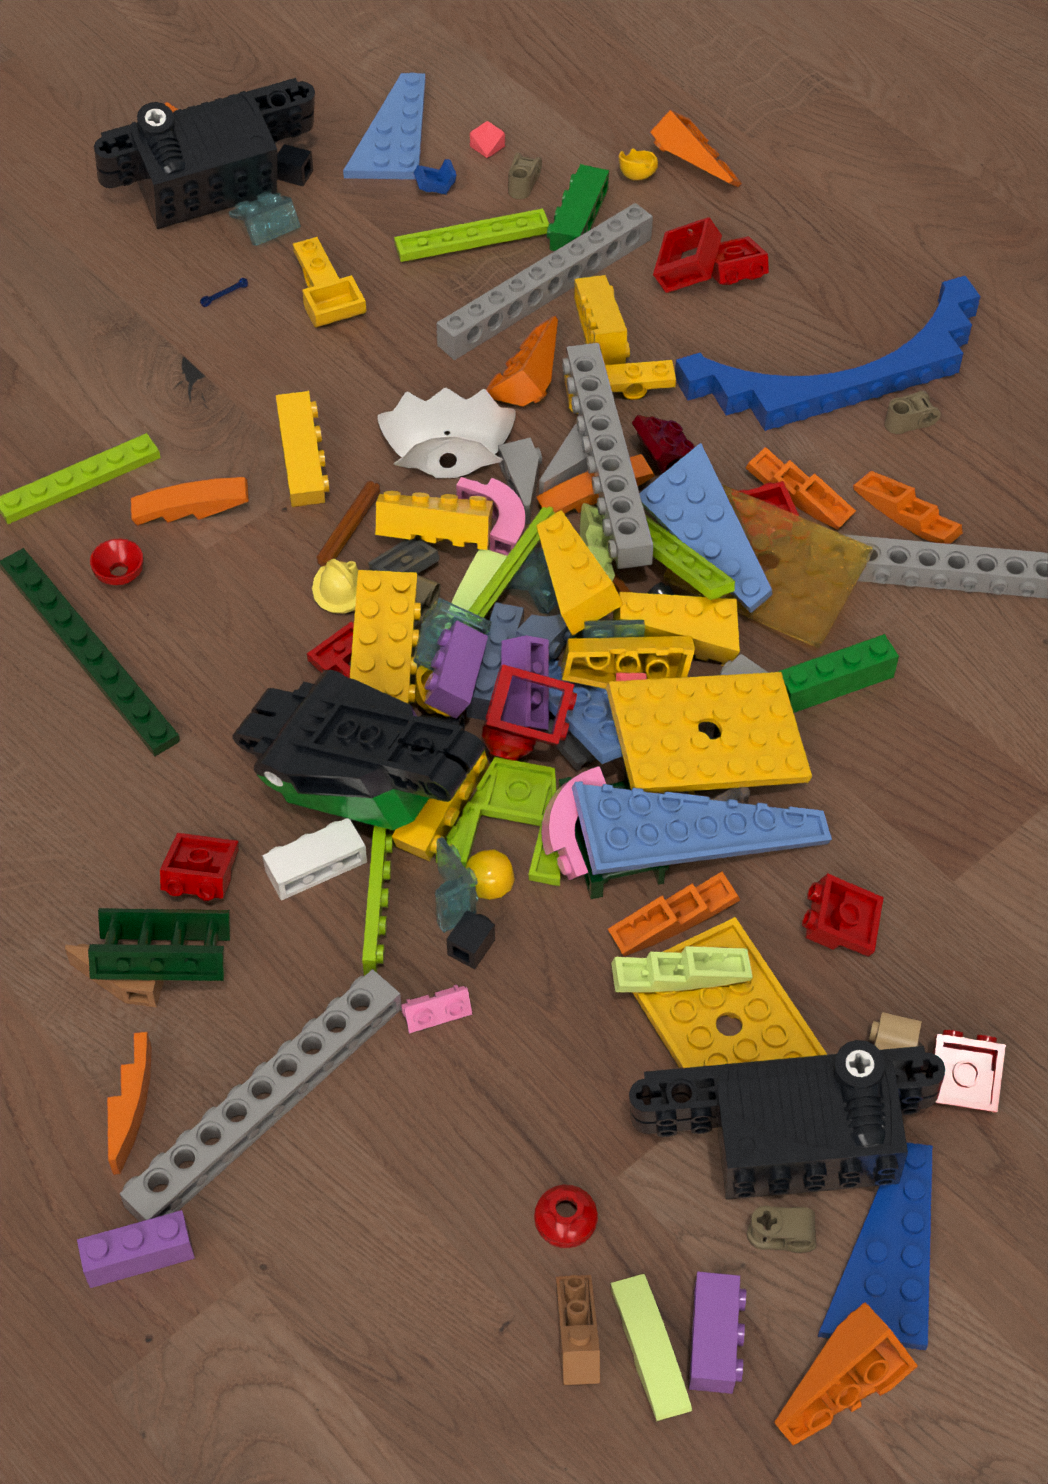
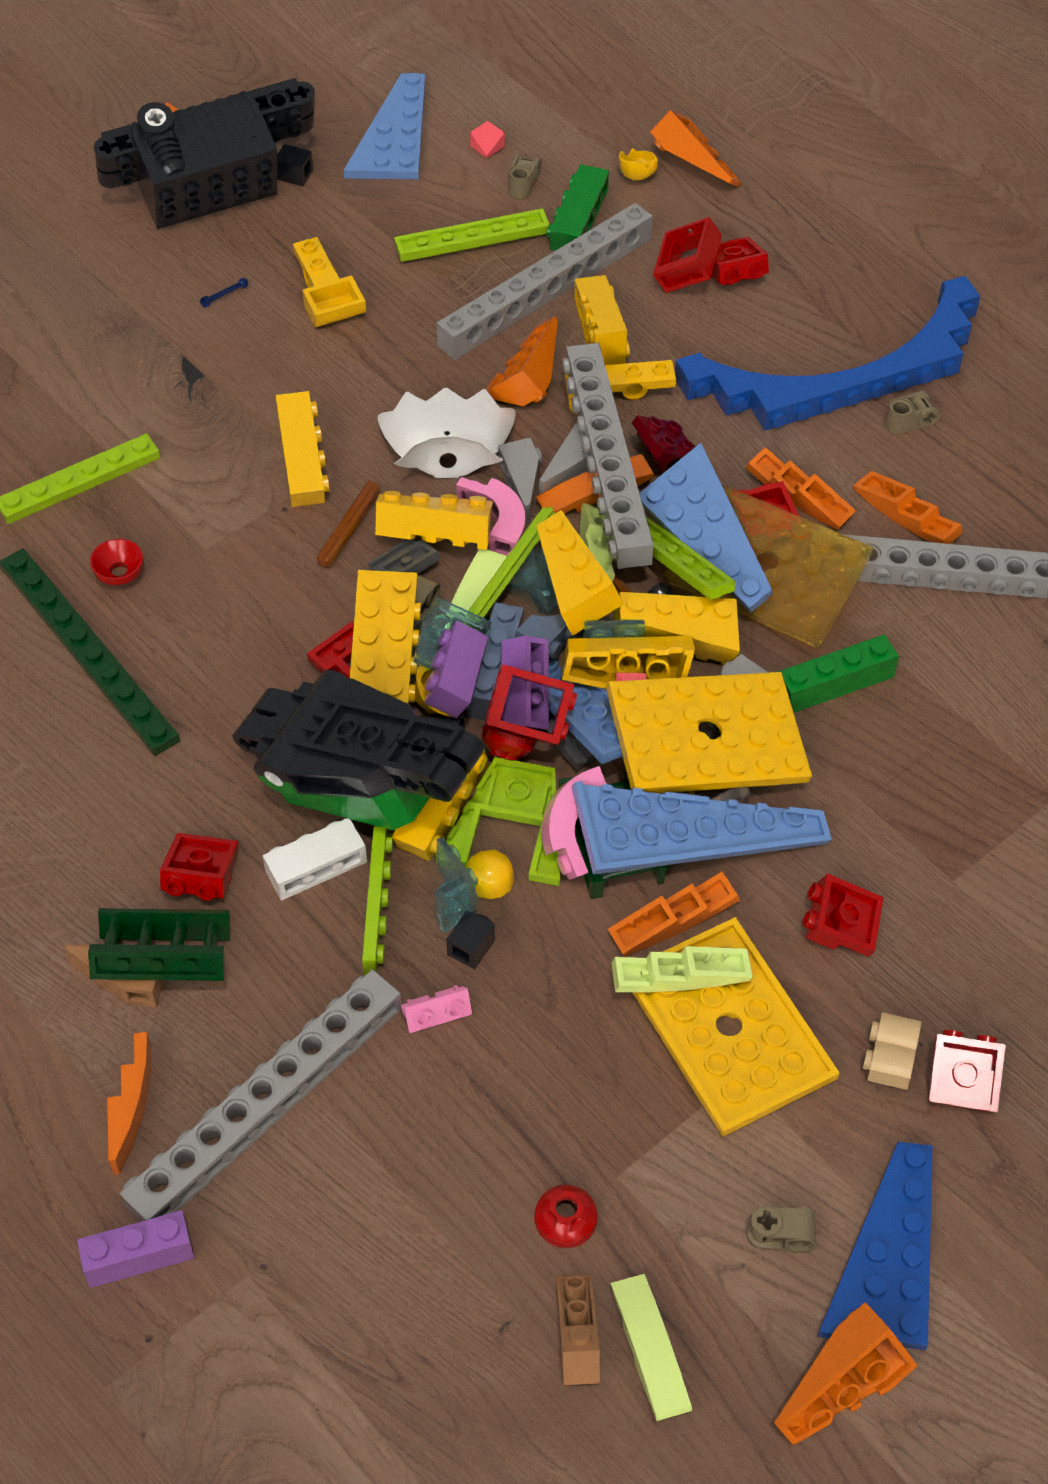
(196, 498): orange slope -> none
(267, 217): clear light blue bracket -> none
(336, 586): light yellow helmet -> none
(434, 179): blue bracket -> none
(716, 1333): medium lavender brick -> none
(798, 1118): black piece -> none

